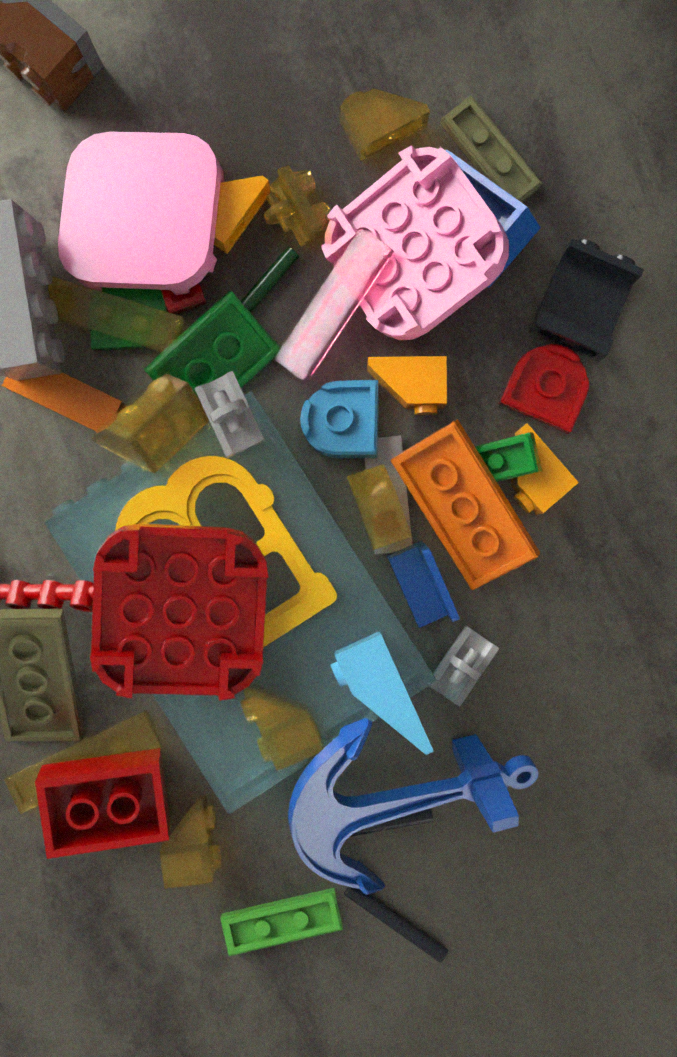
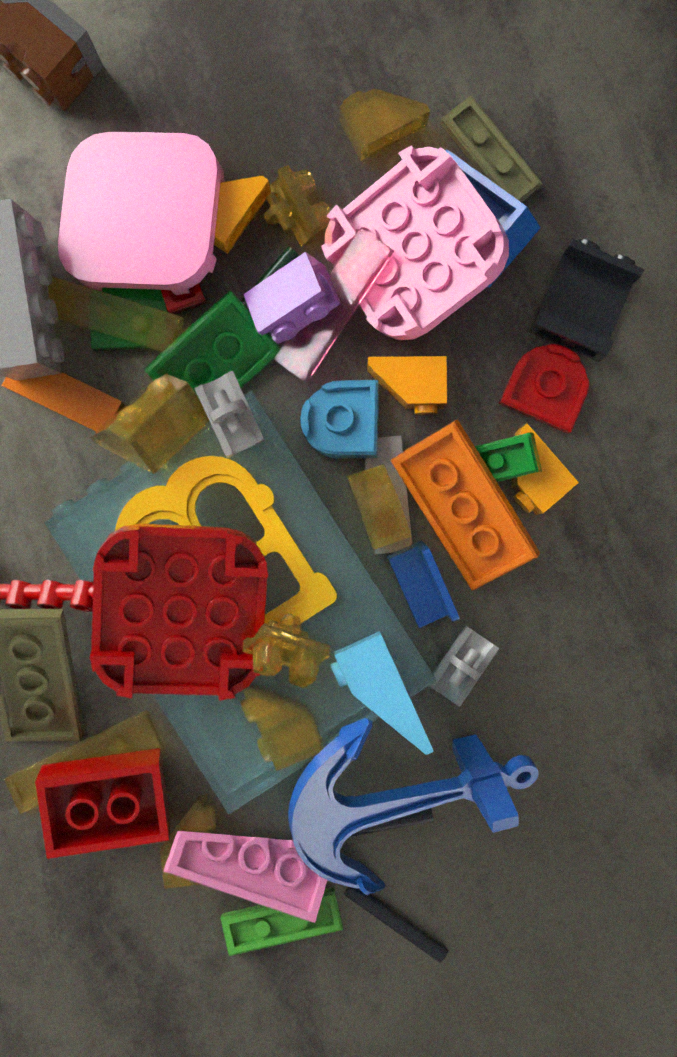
(249, 868): none -> bright pink wing
(289, 646): none -> clear yellow hips
(292, 298): none -> brick

